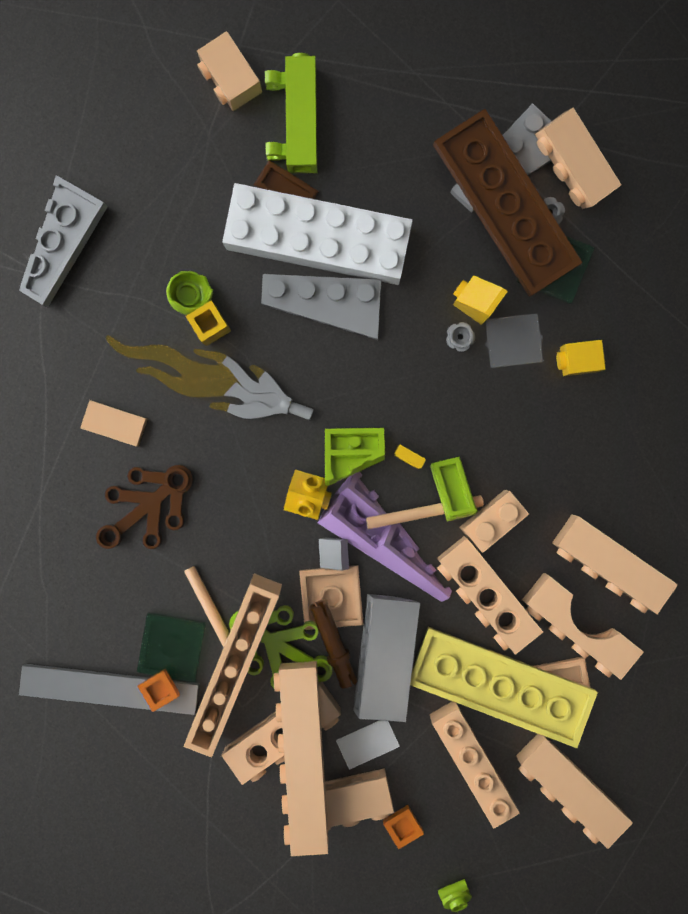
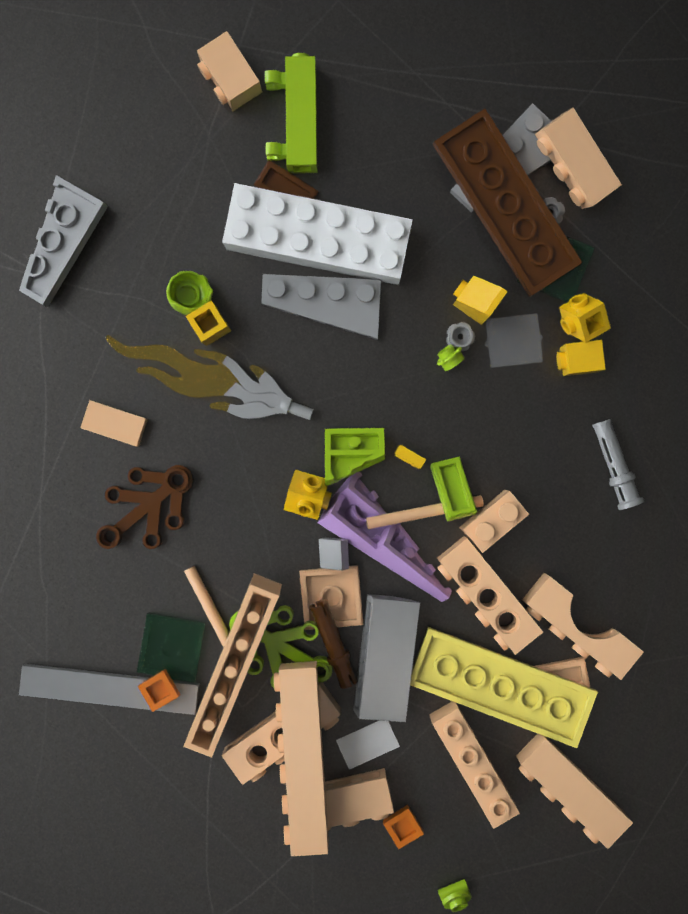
(450, 357): none -> lime plate
(584, 317): none -> yellow brick
(615, 564): light nougat brick -> none
(621, 478): none -> light grey pin

